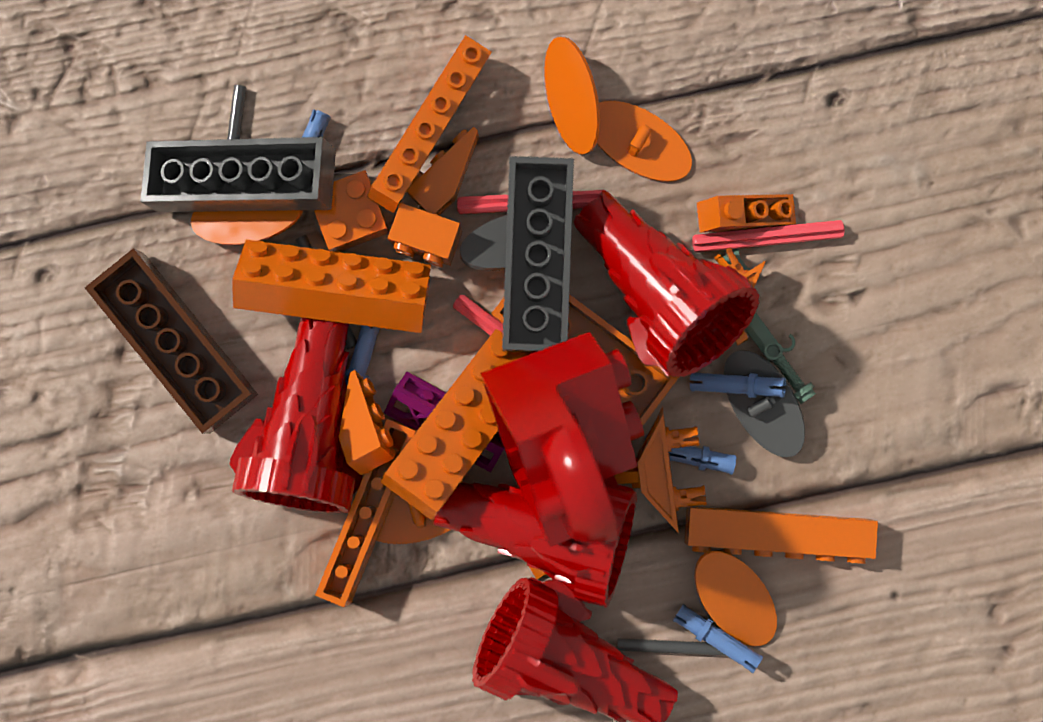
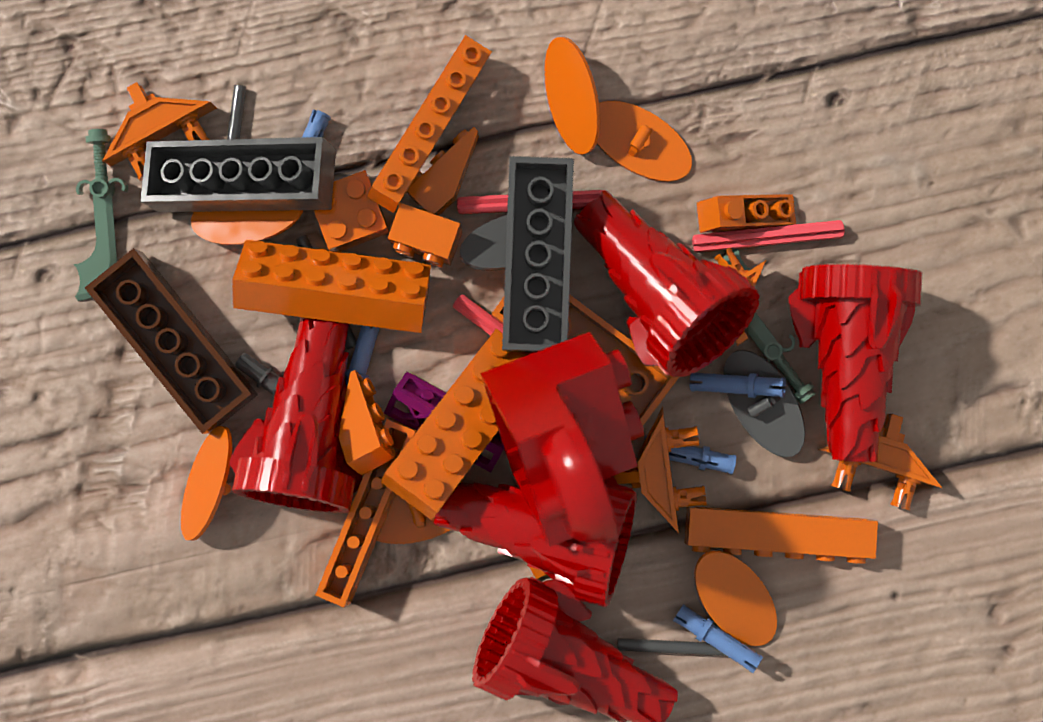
(102, 191): none -> sand green sword
(152, 120): none -> orange connector
(206, 483): none -> orange shield
(263, 376): none -> dark grey axle
(860, 324): none -> red cone
(893, 458): none -> orange connector

